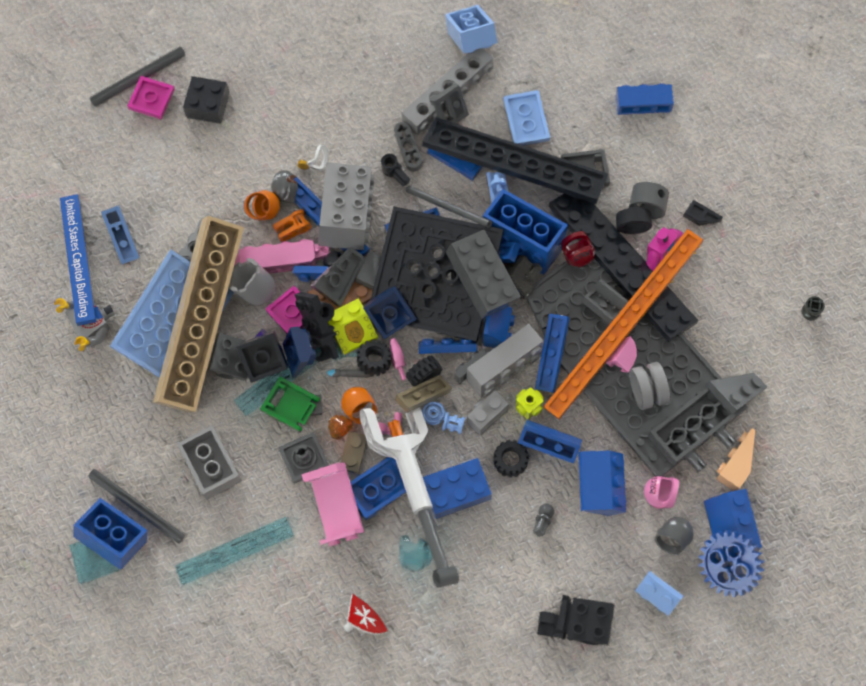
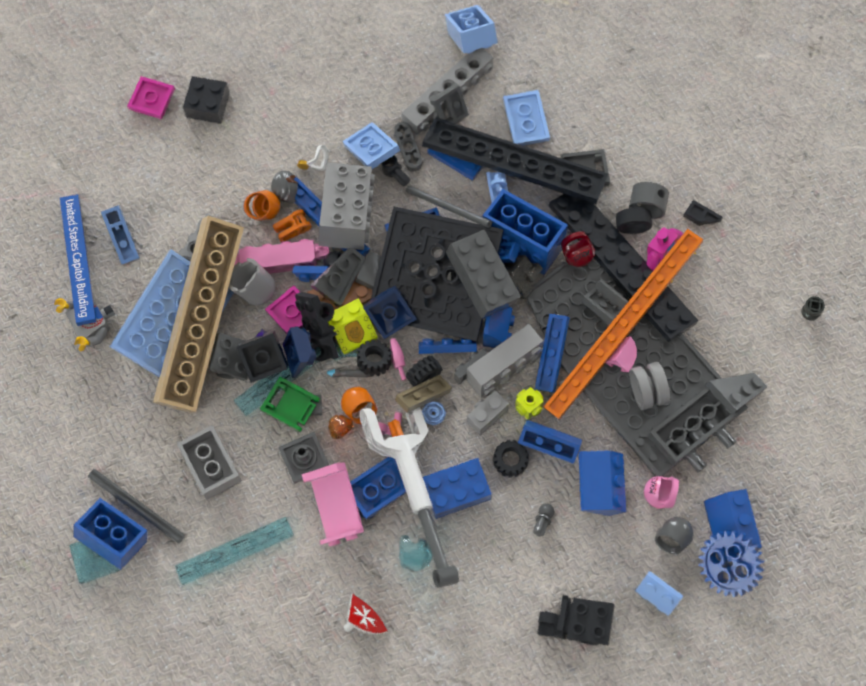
(134, 77): dark grey axle -> none
(354, 451): dark tan plate -> none
(371, 145): none -> light blue plate
(454, 419): light blue bush -> none
(644, 99): blue brick -> none
(739, 466): light nougat slope -> none

